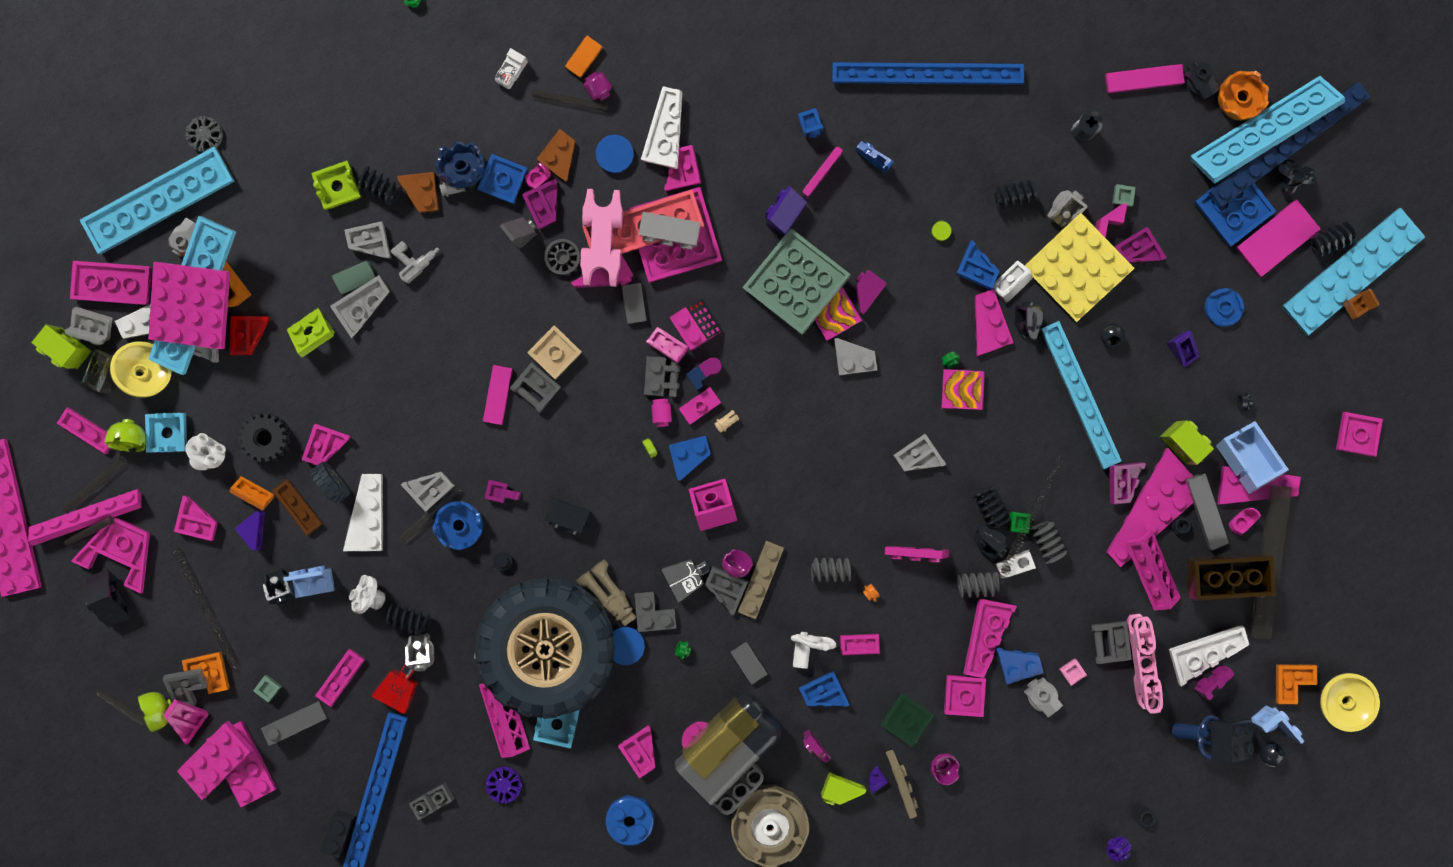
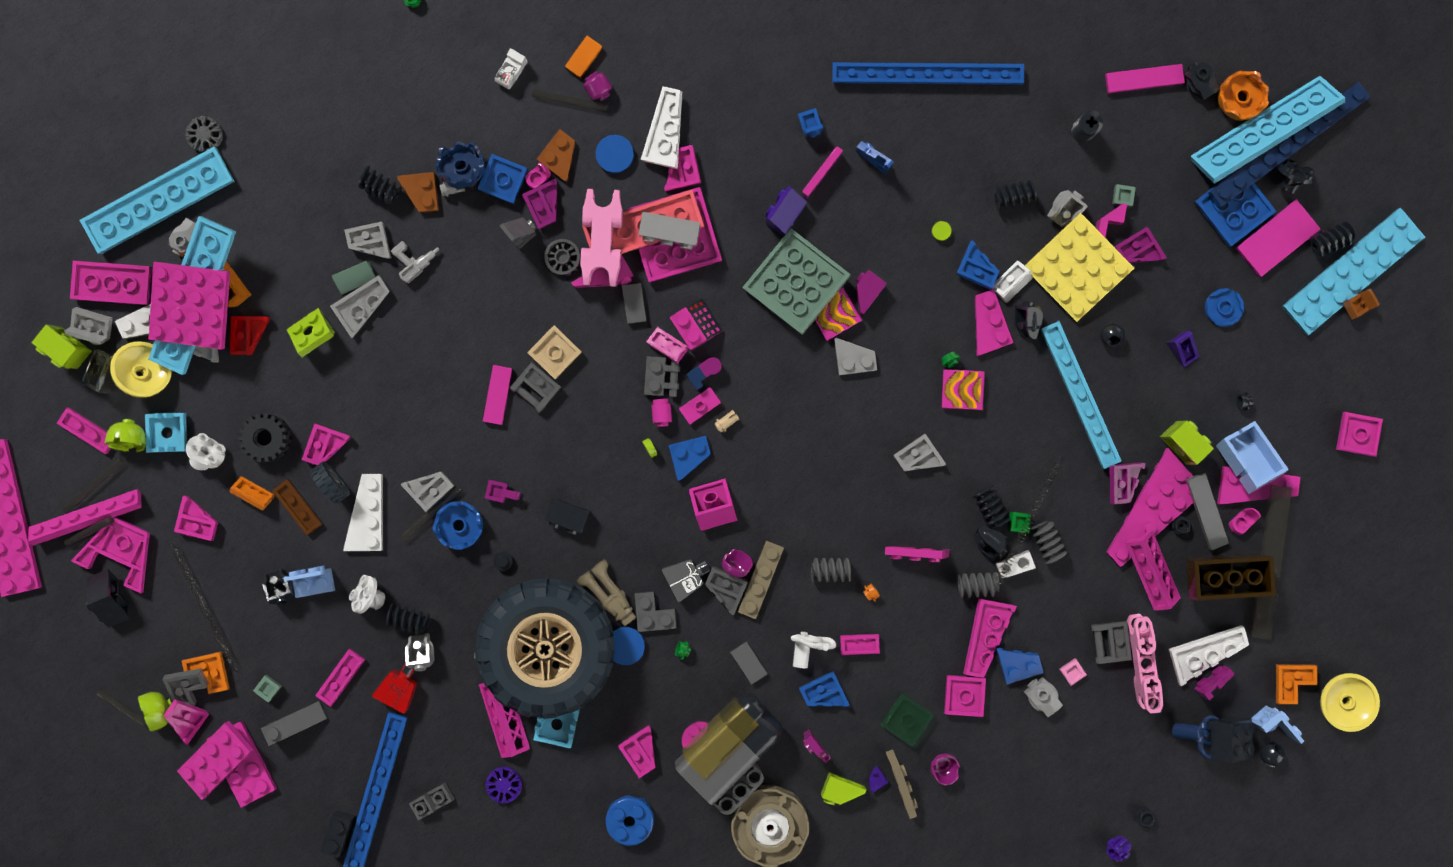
(252, 530): dark purple slope -> none
(323, 184): lime piece -> none

